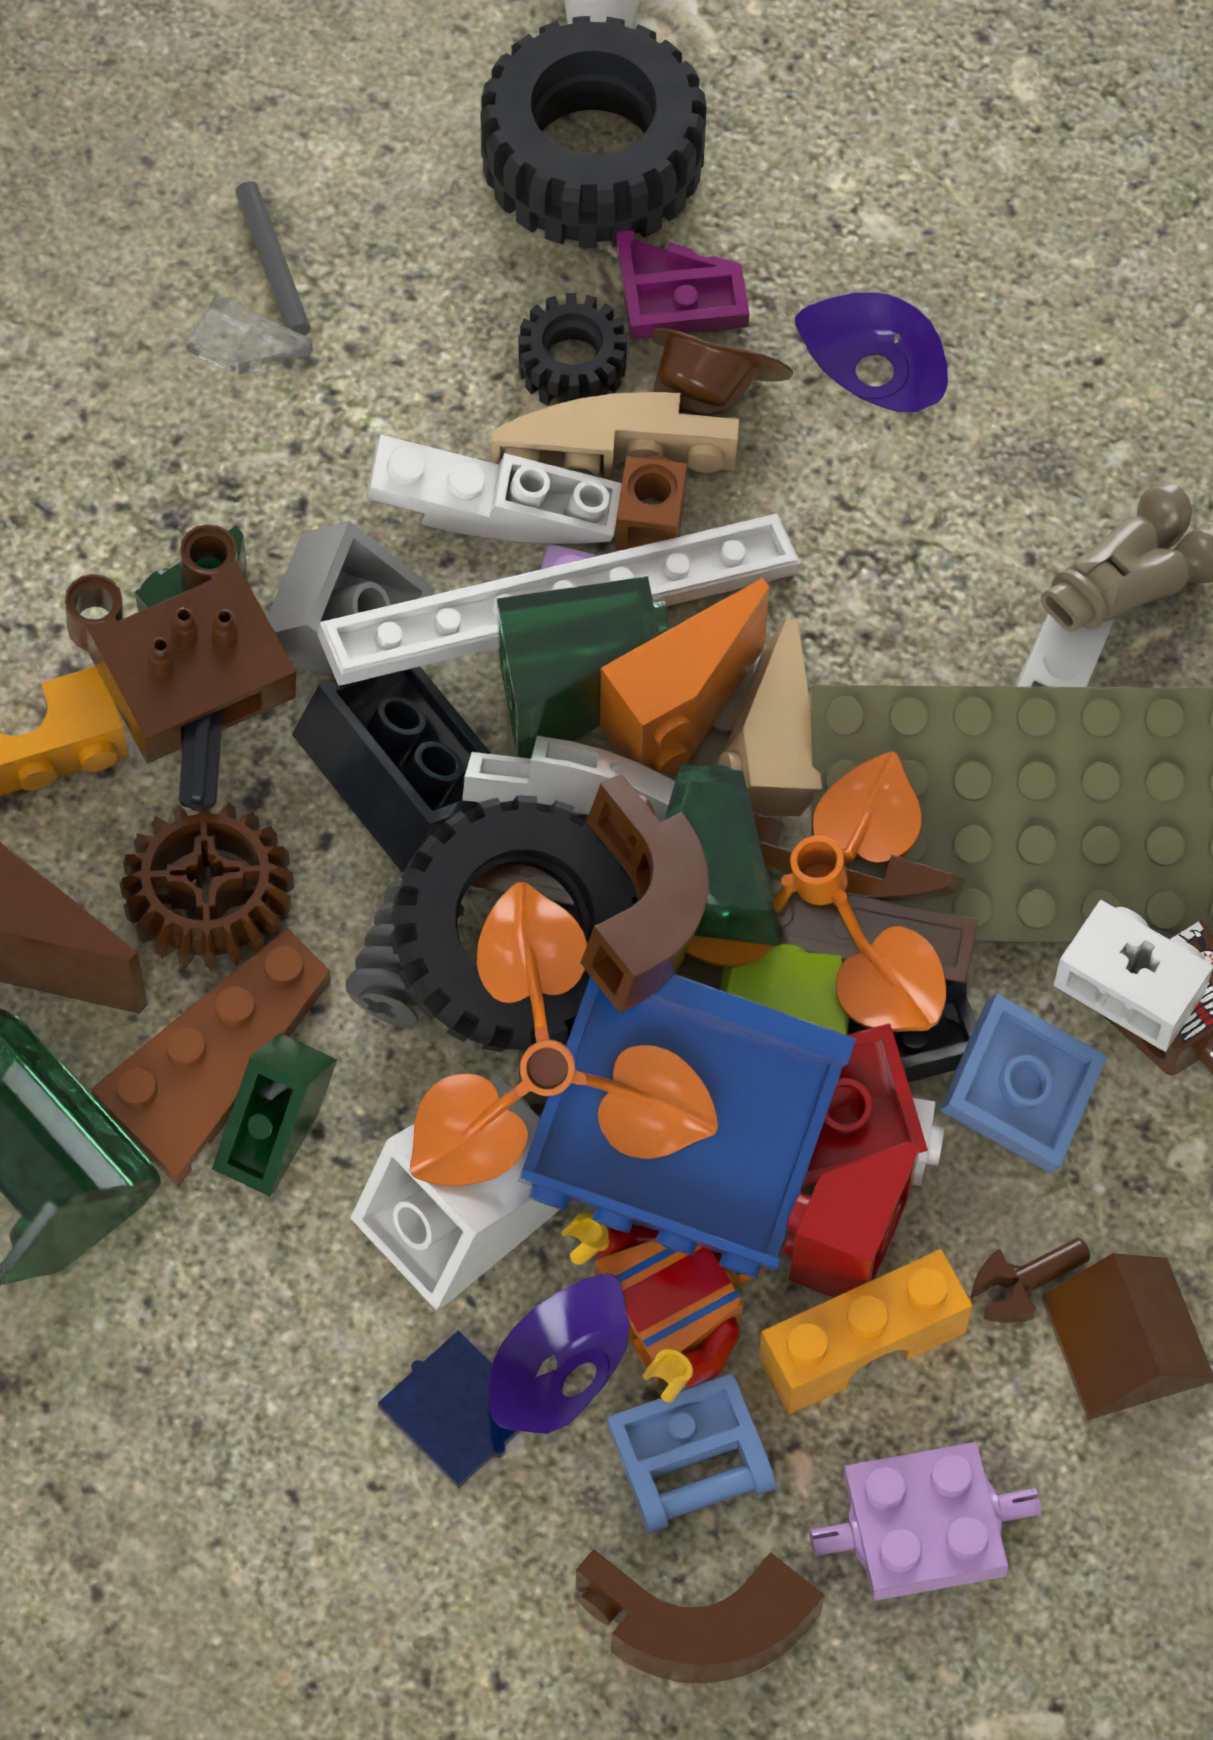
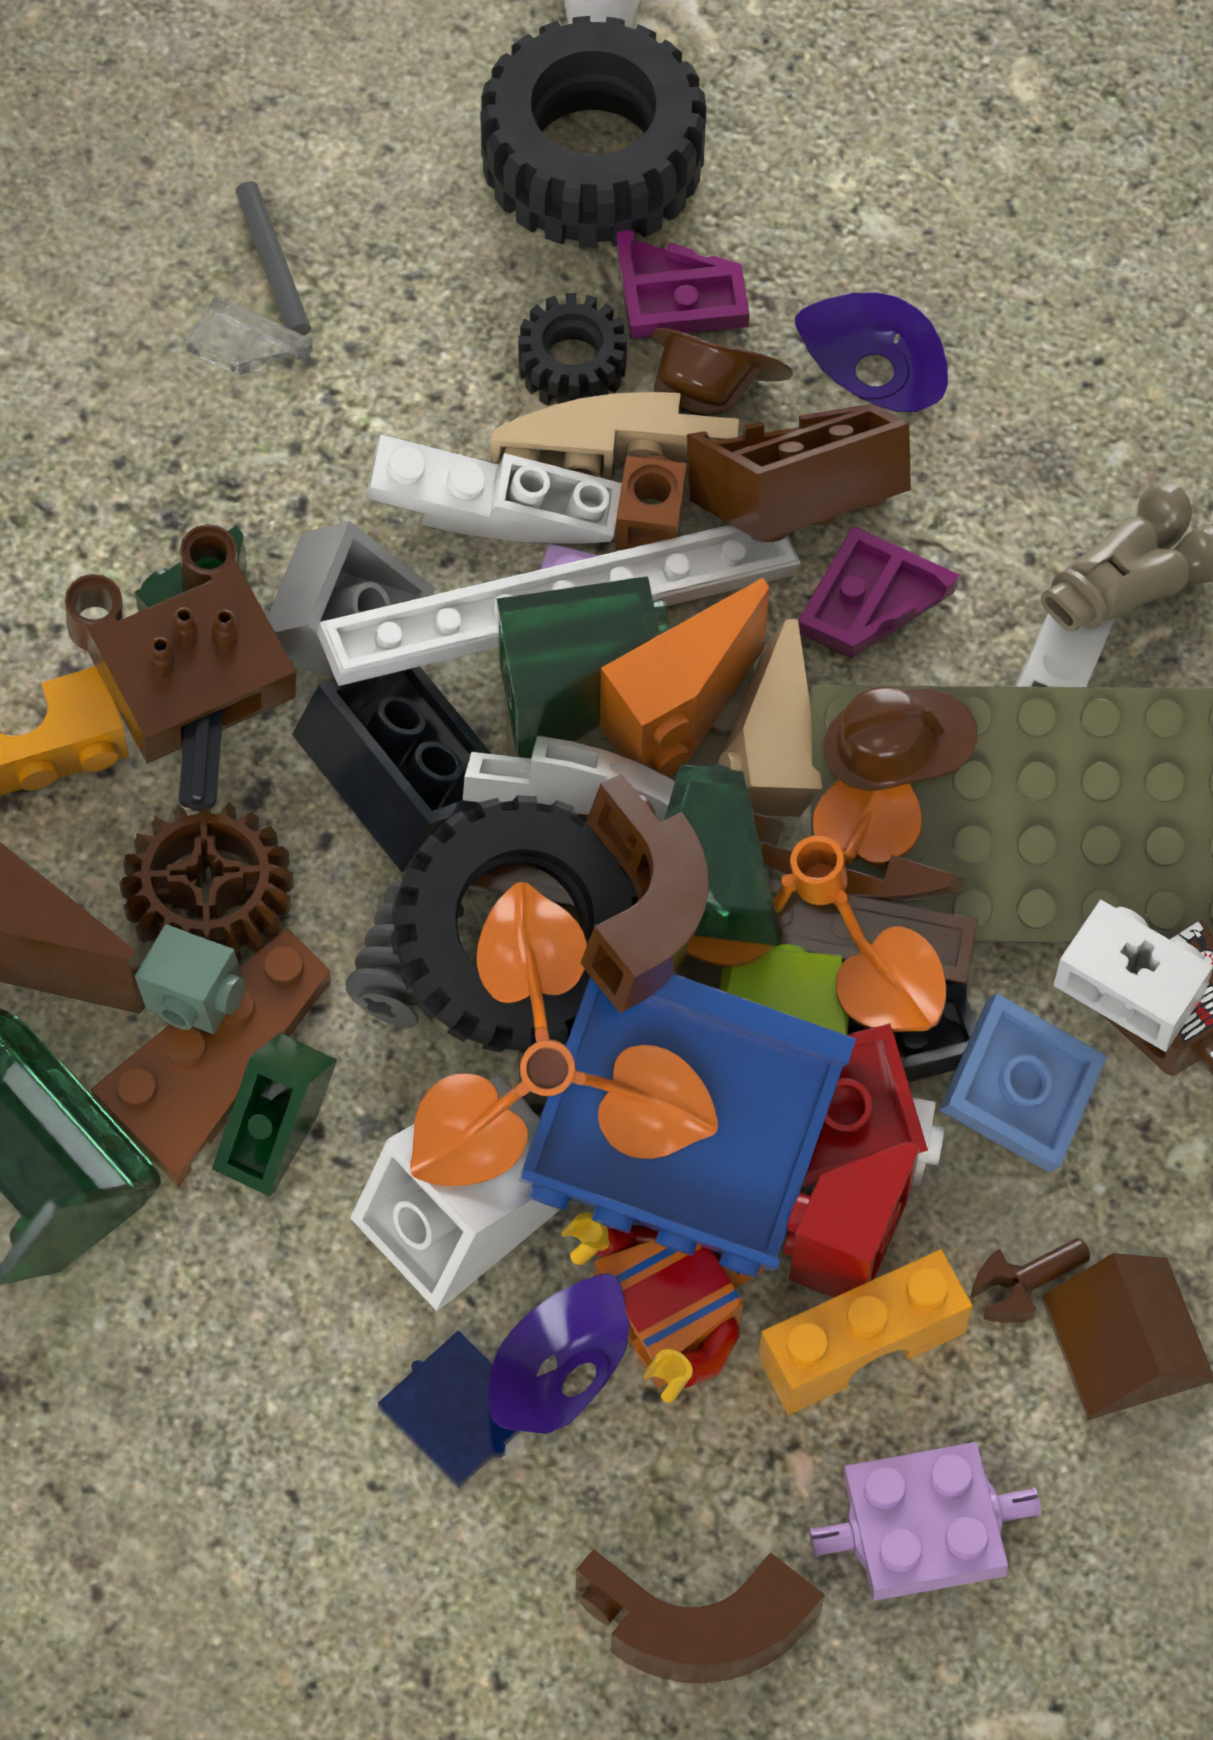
(190, 980): none -> sand green brick
(677, 1434): medium blue plate -> none
(801, 473): none -> reddish brown wedge
(872, 593): none -> magenta wing
(899, 738): none -> reddish brown piece

